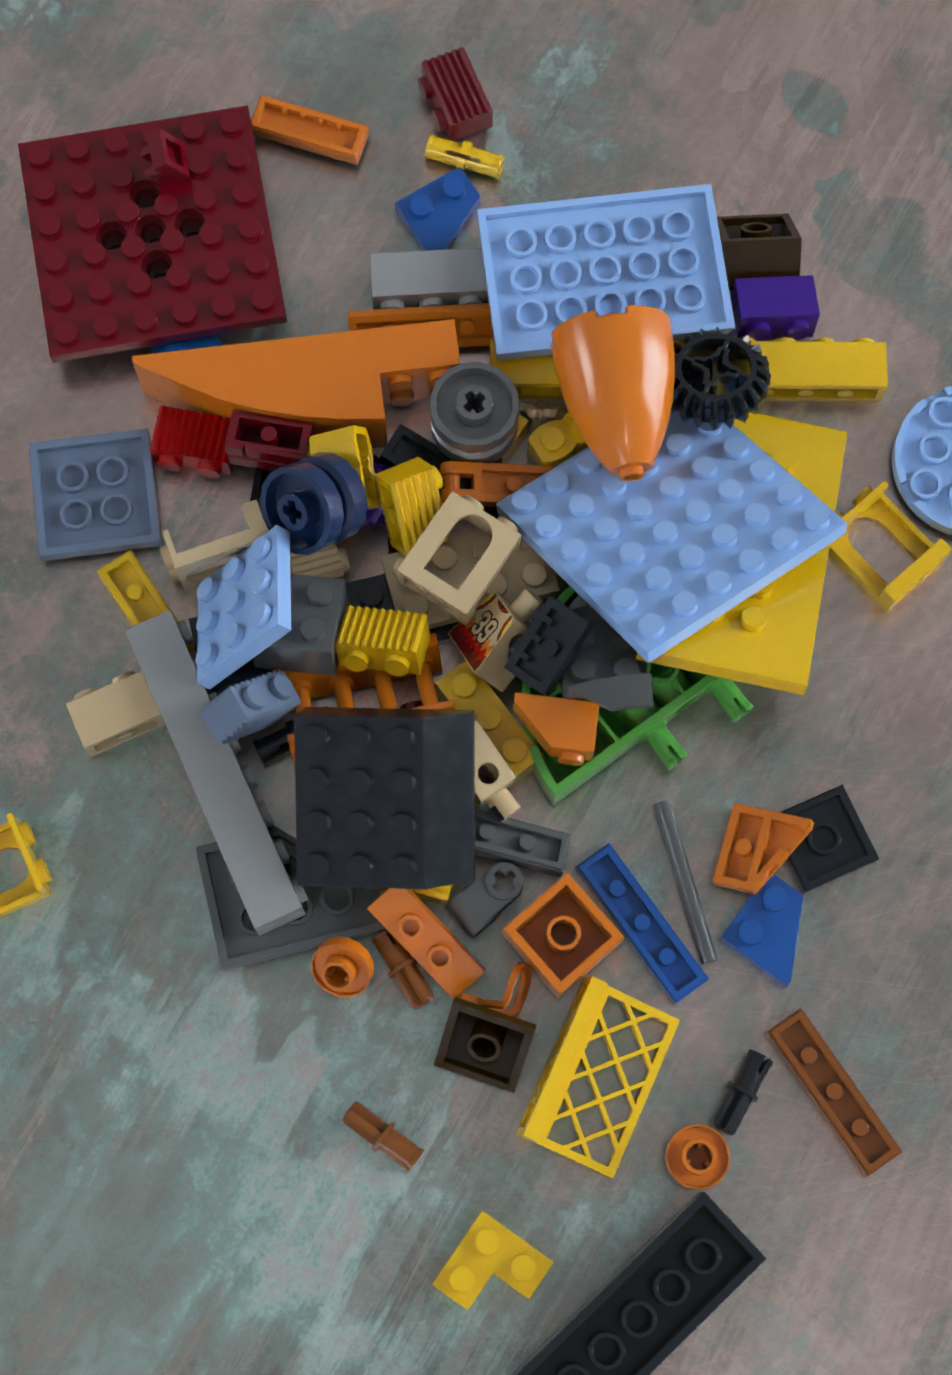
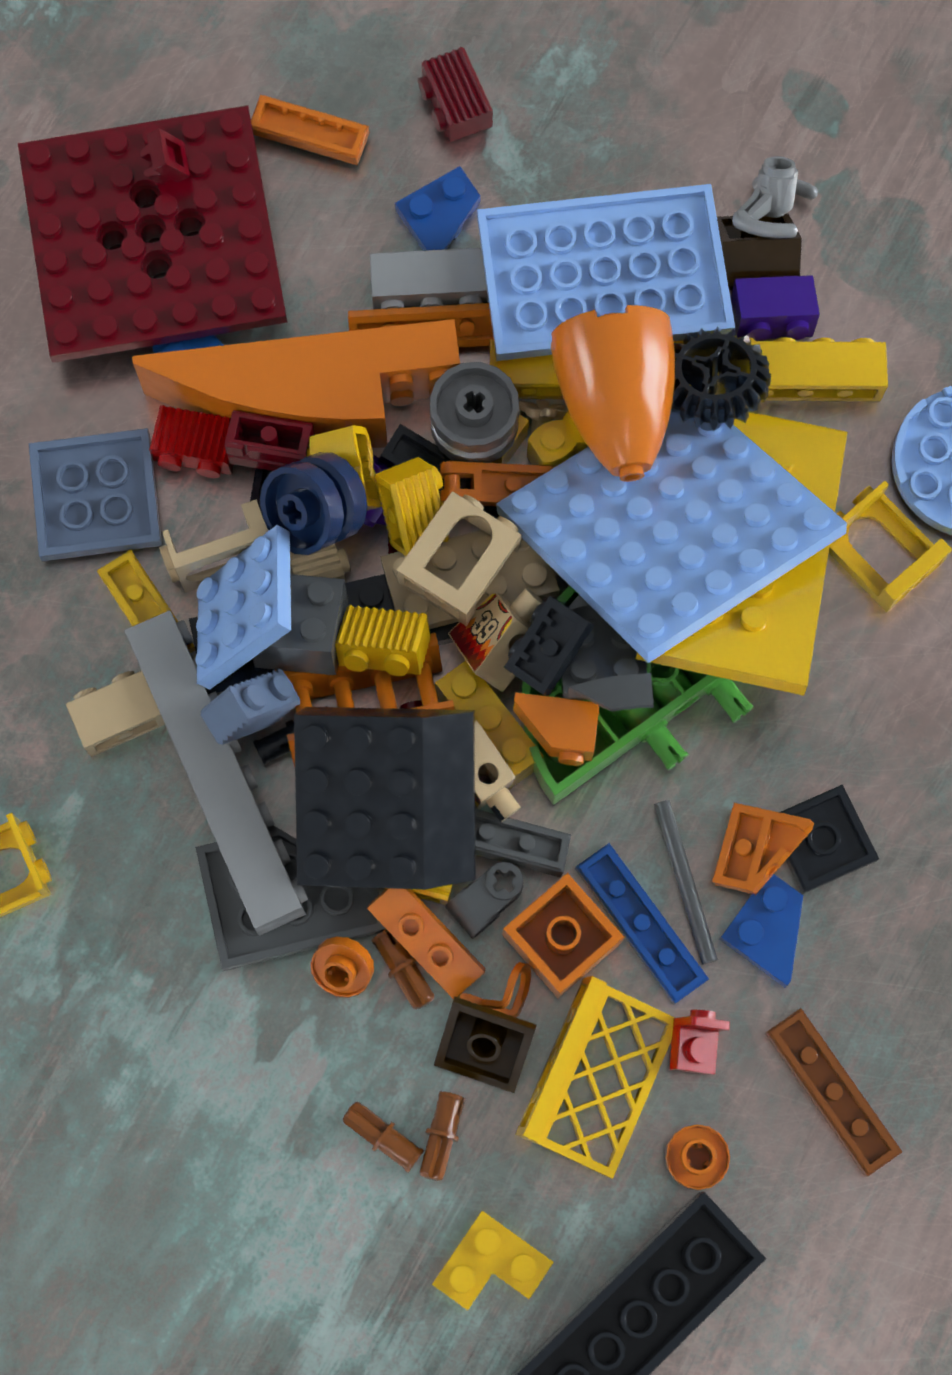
(439, 148): yellow pin -> none
(442, 1135): none -> dark orange axle
(696, 1042): none -> bracket
(742, 1092): black axle -> none
(773, 197): none -> light grey piece

